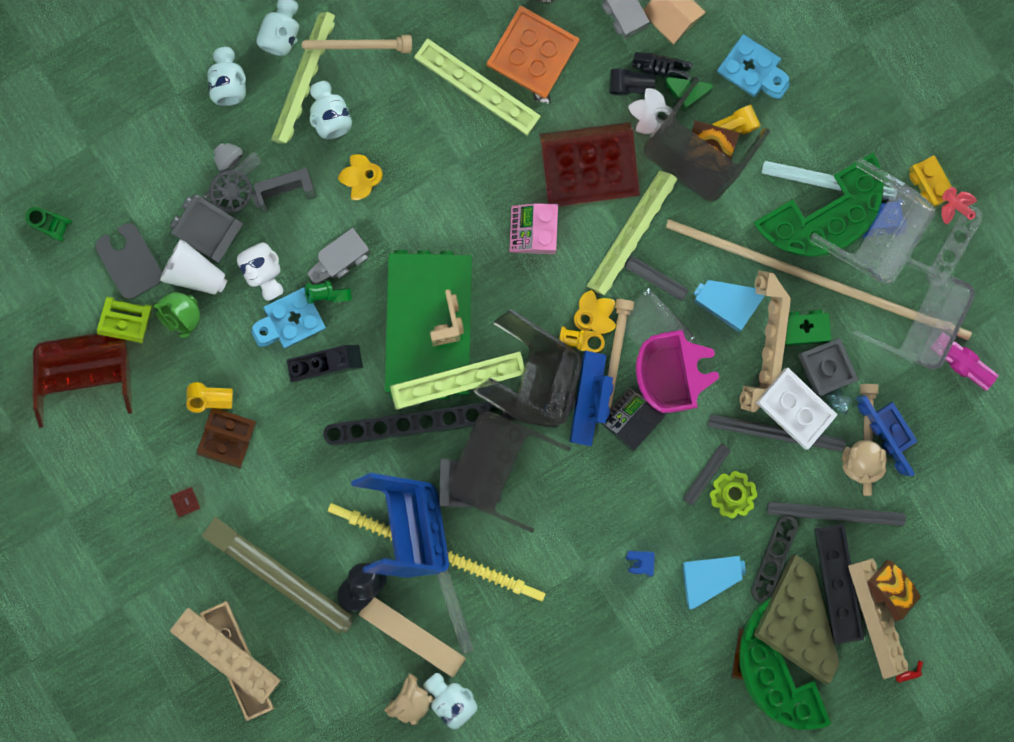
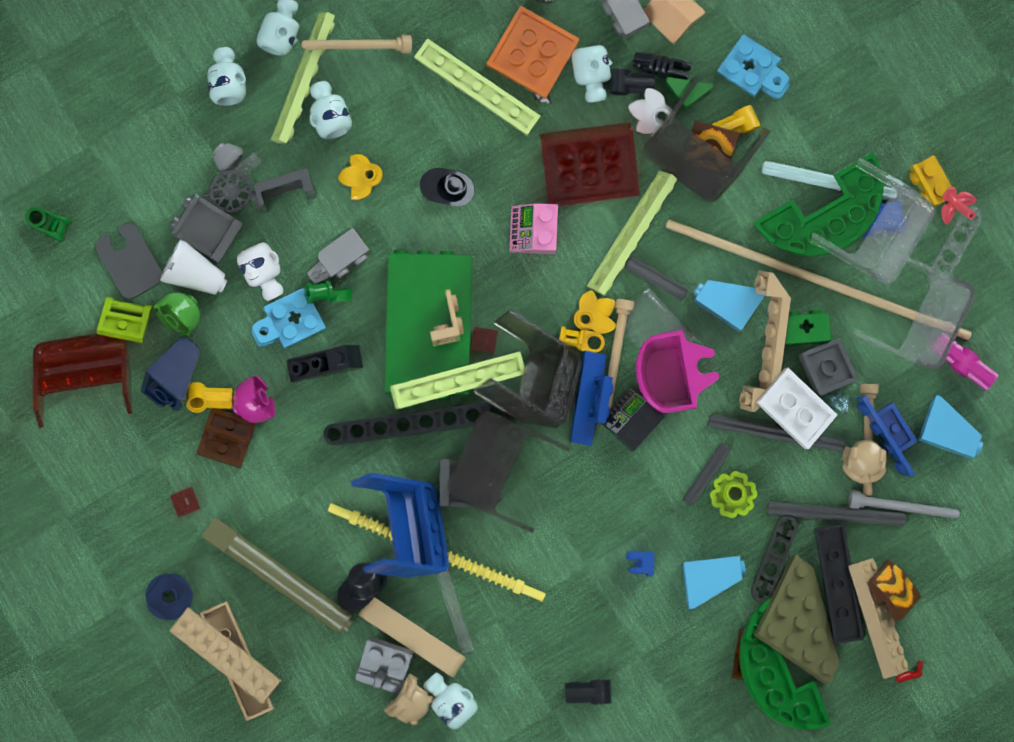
(165, 583): none -> dark blue plate
(171, 374): none -> dark blue slope
(252, 401): none -> dark pink cylinder
(384, 665): none -> hinge
(447, 186): none -> black piece
(484, 340): none -> clear red tile
(589, 692): none -> black piece
(591, 69): none -> light aqua piece
(858, 500): none -> light grey piece
(949, 430): none -> medium azure slope

